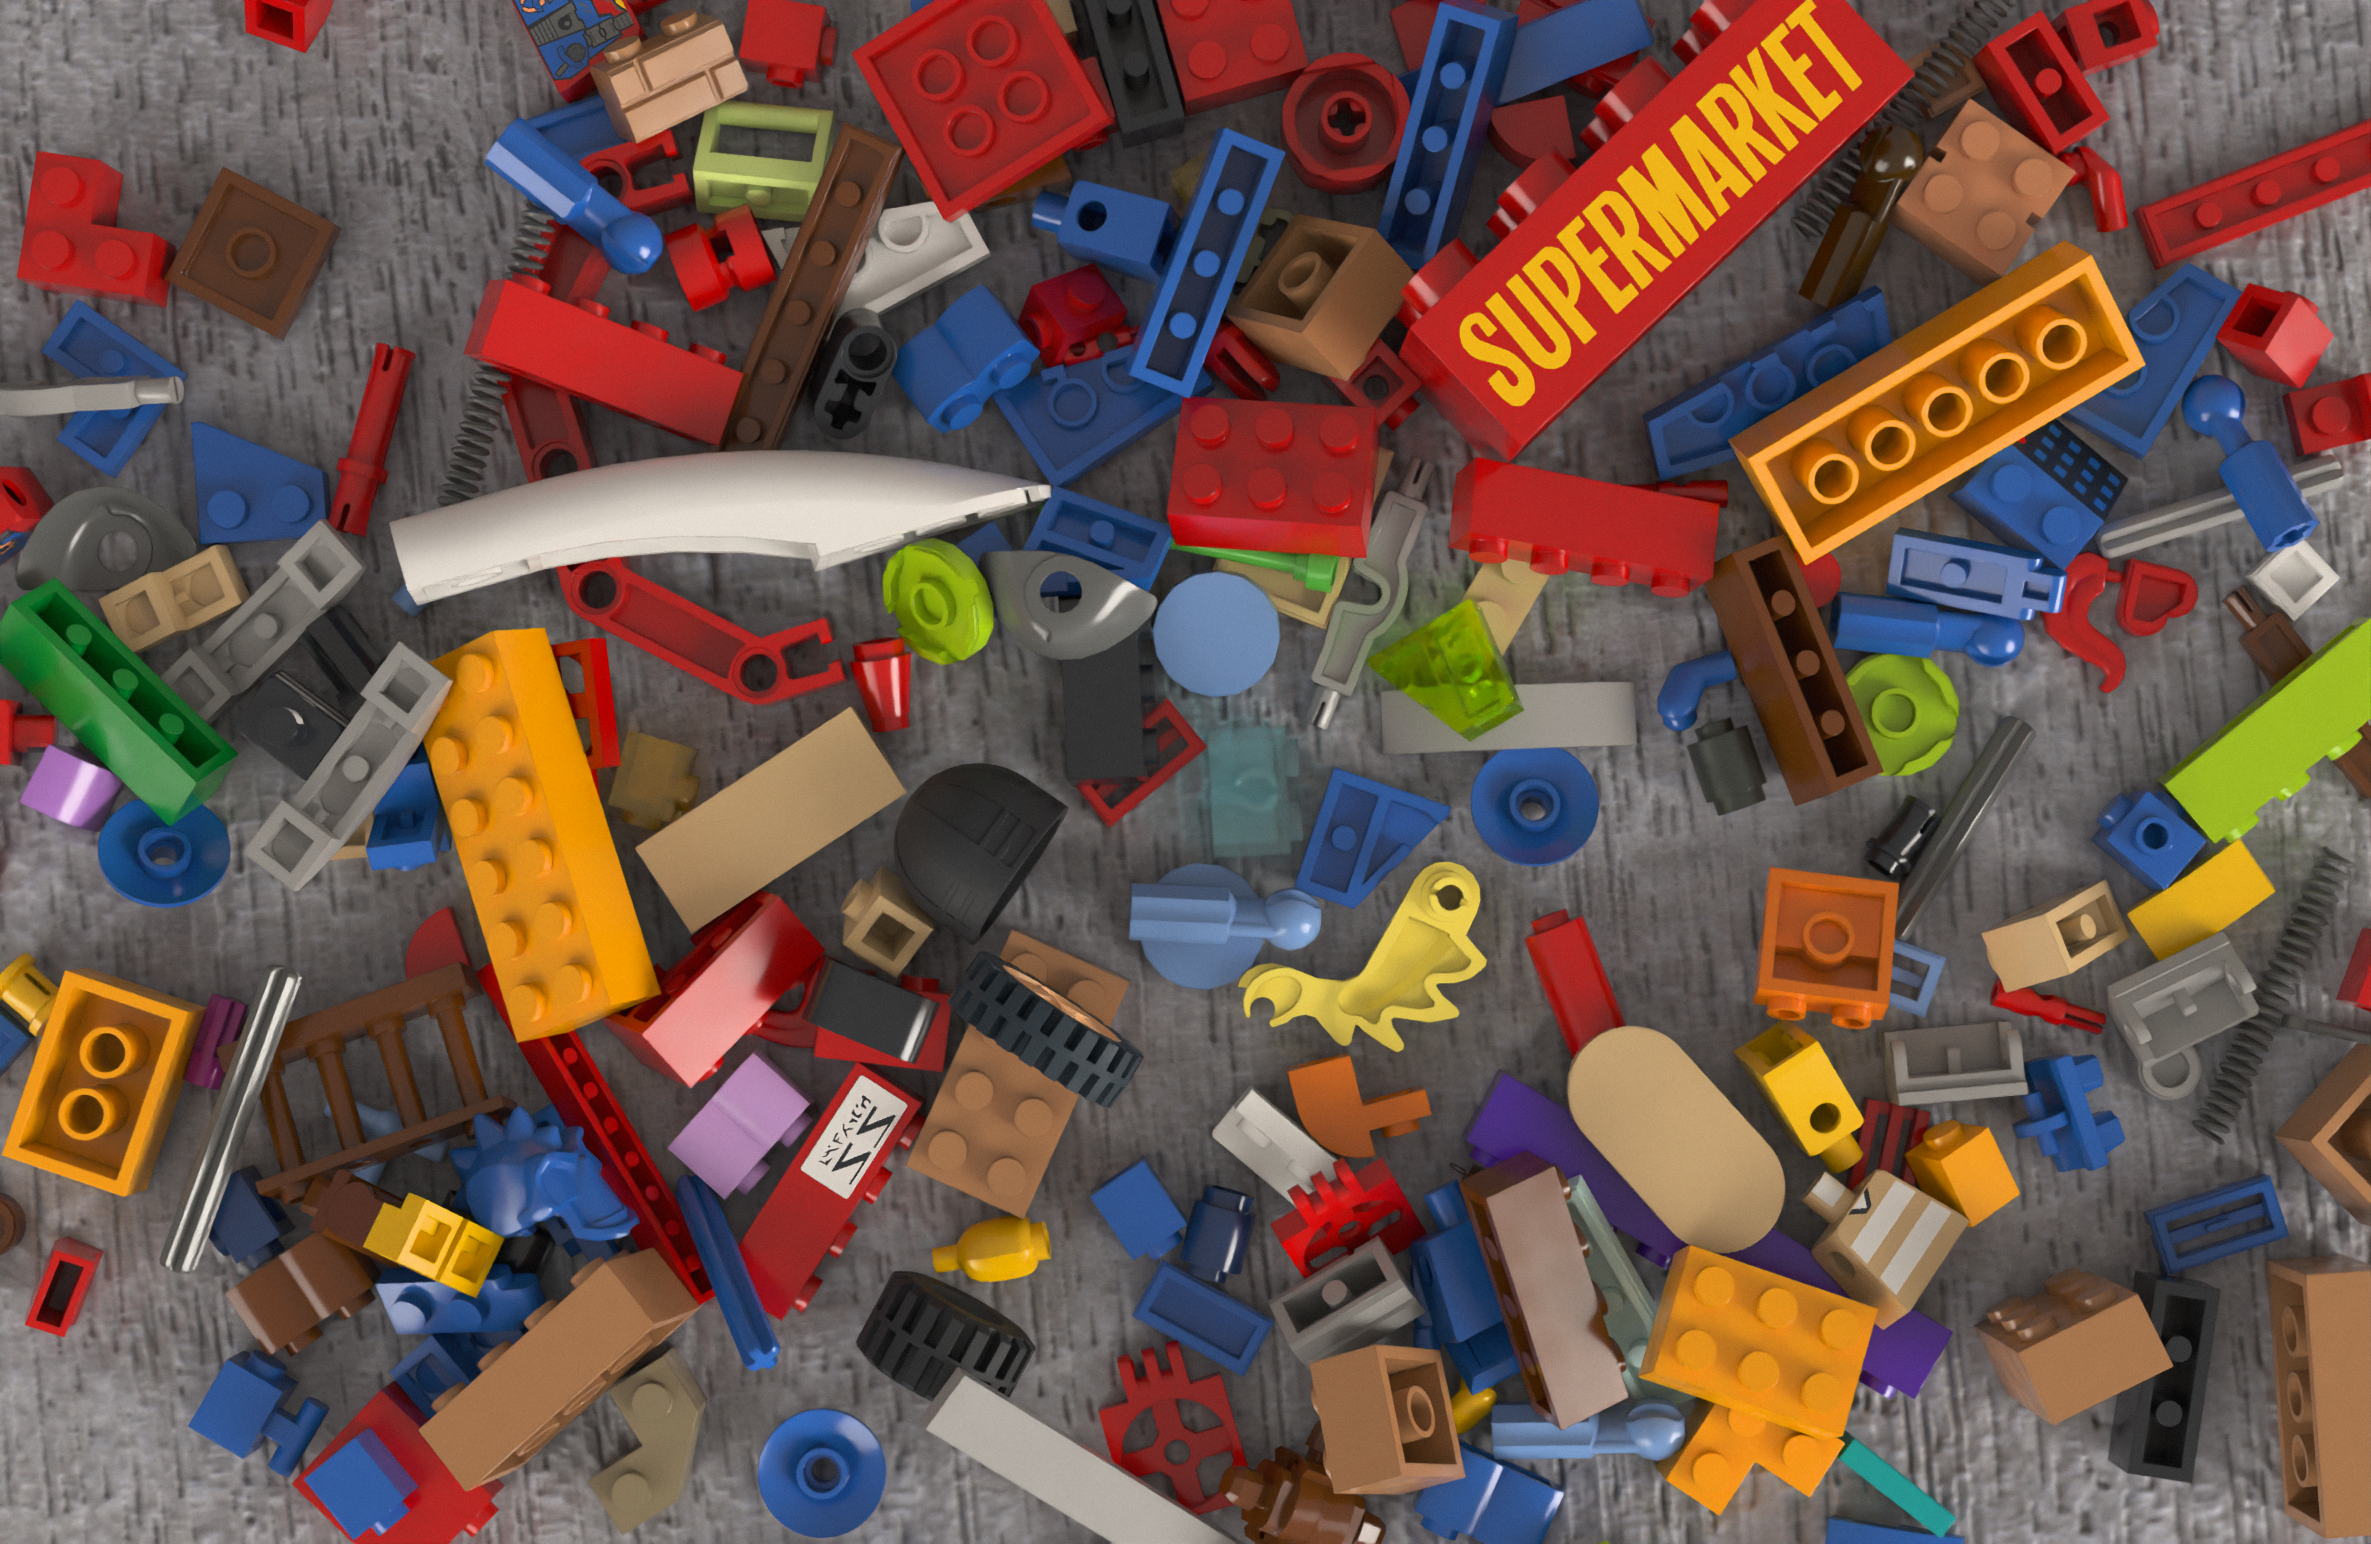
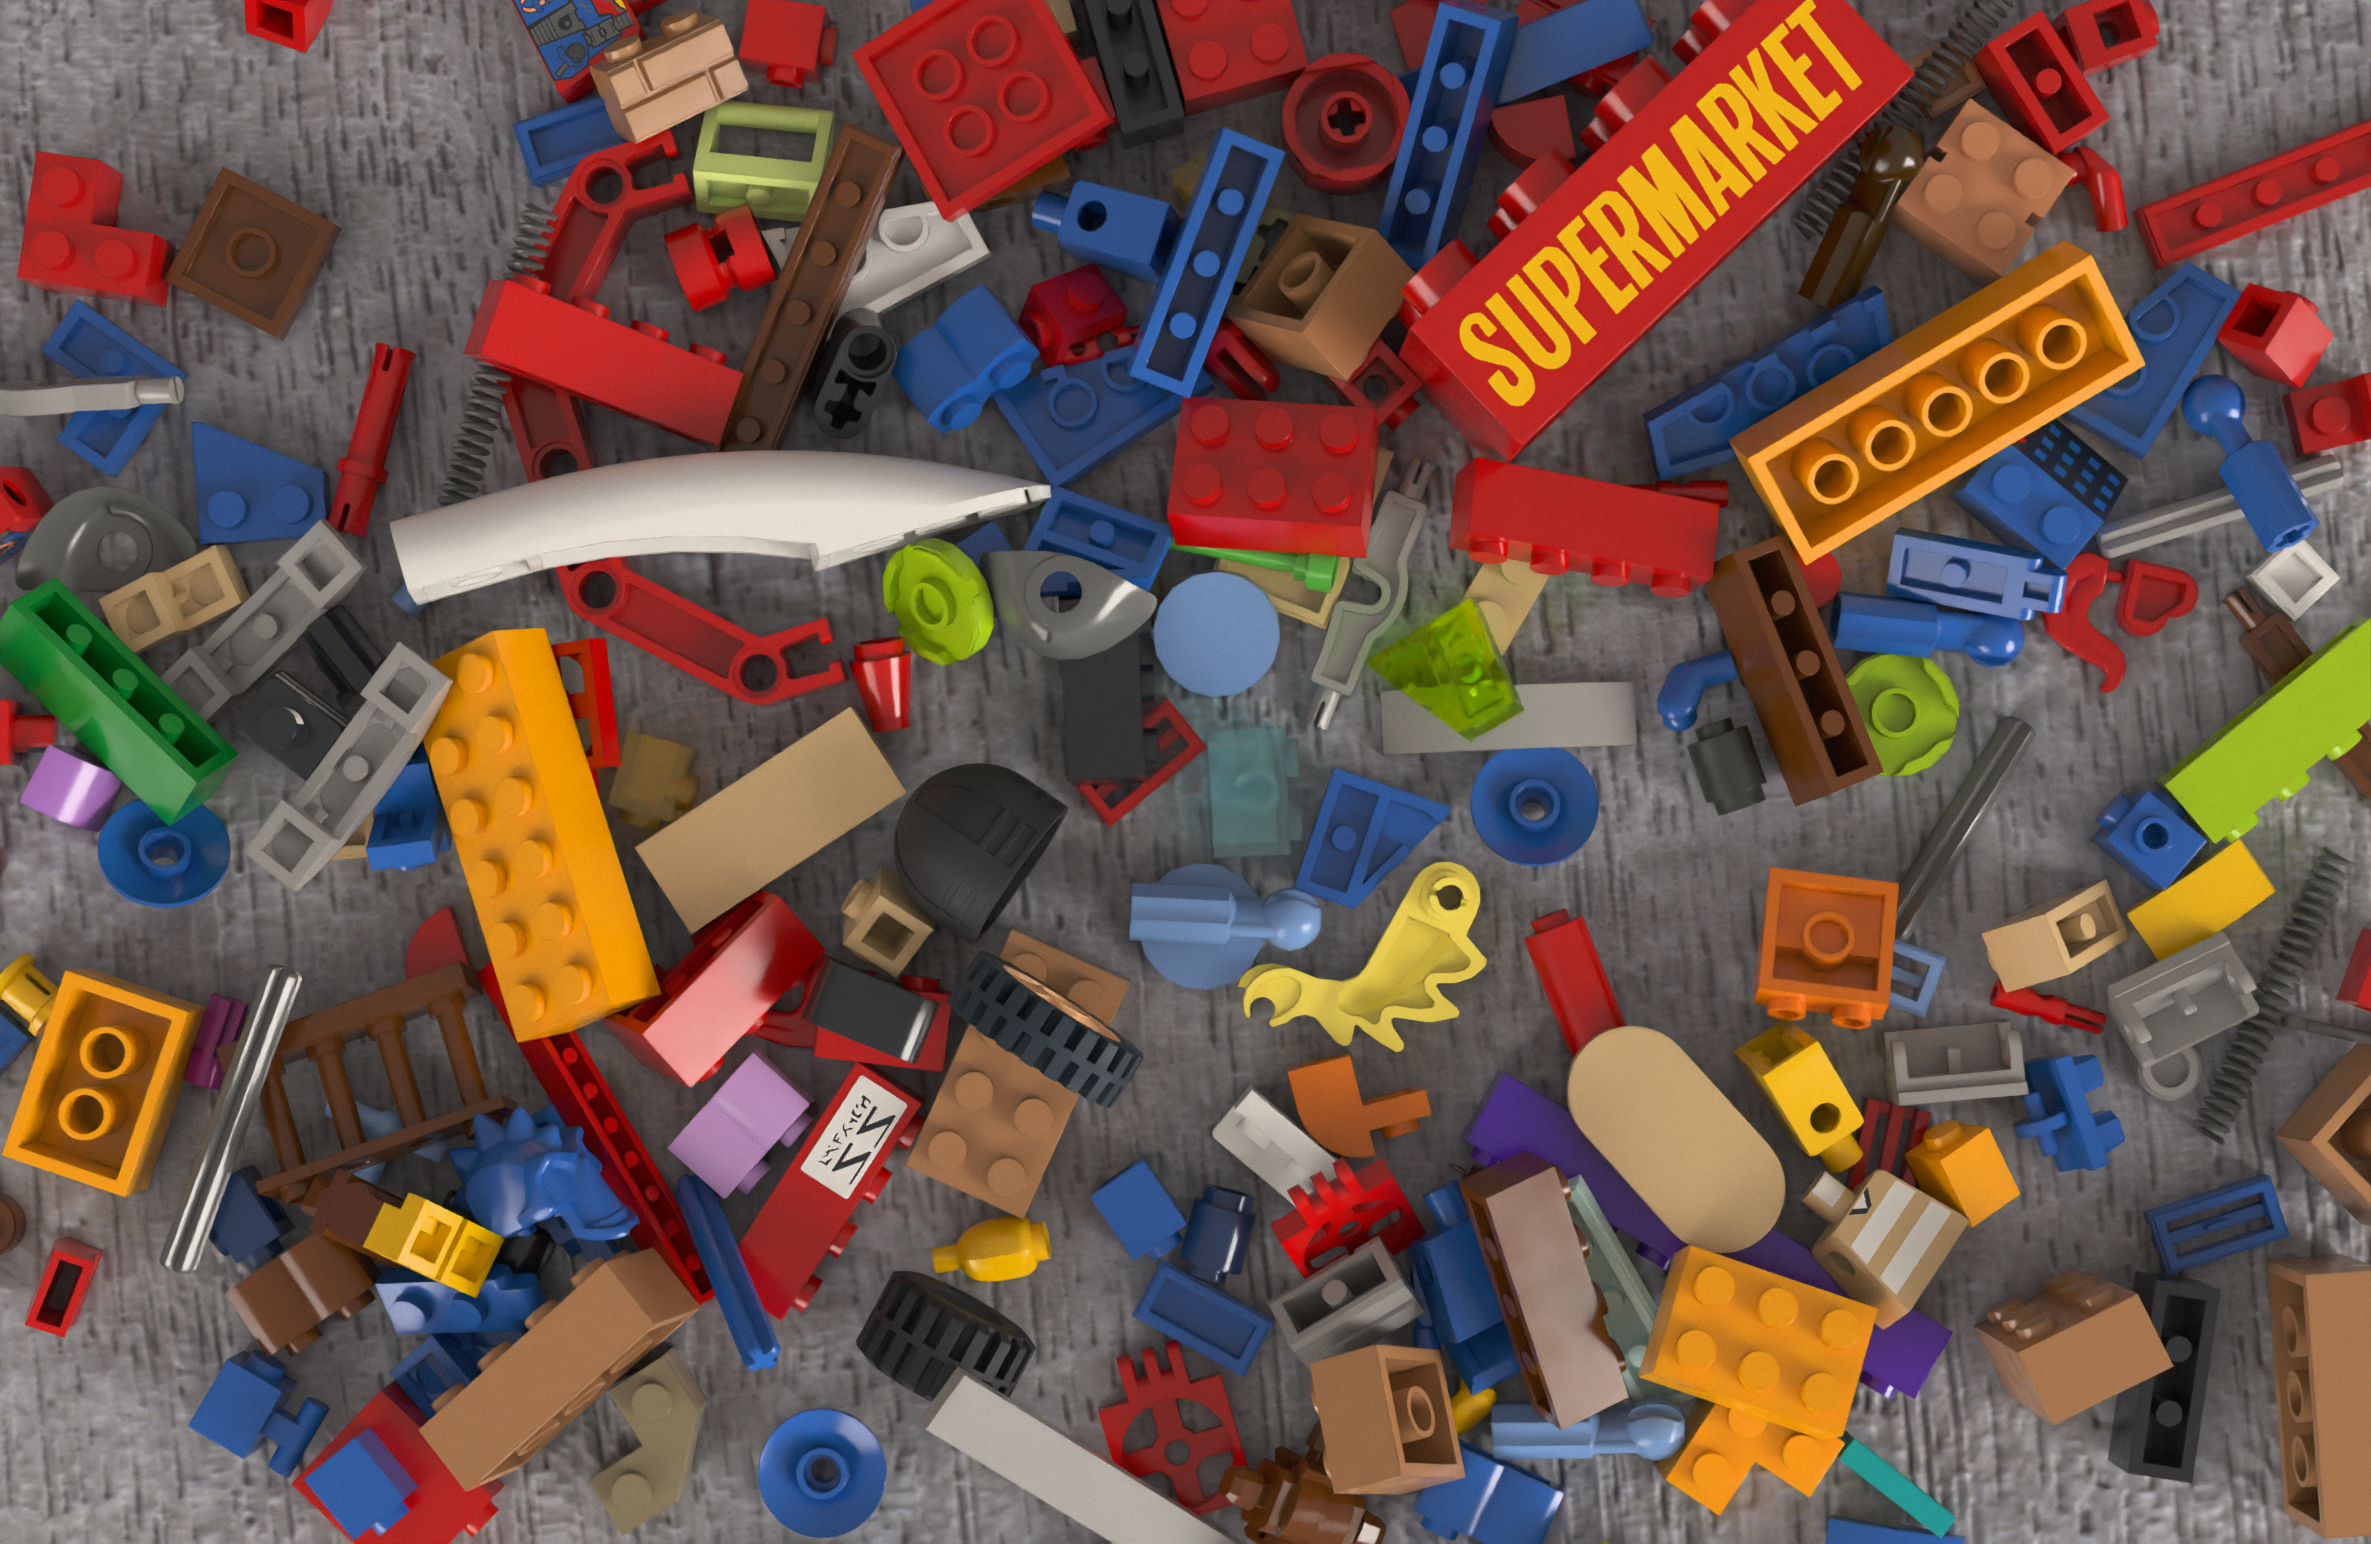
(572, 195): blue piece -> none
(1901, 837): black pin -> none

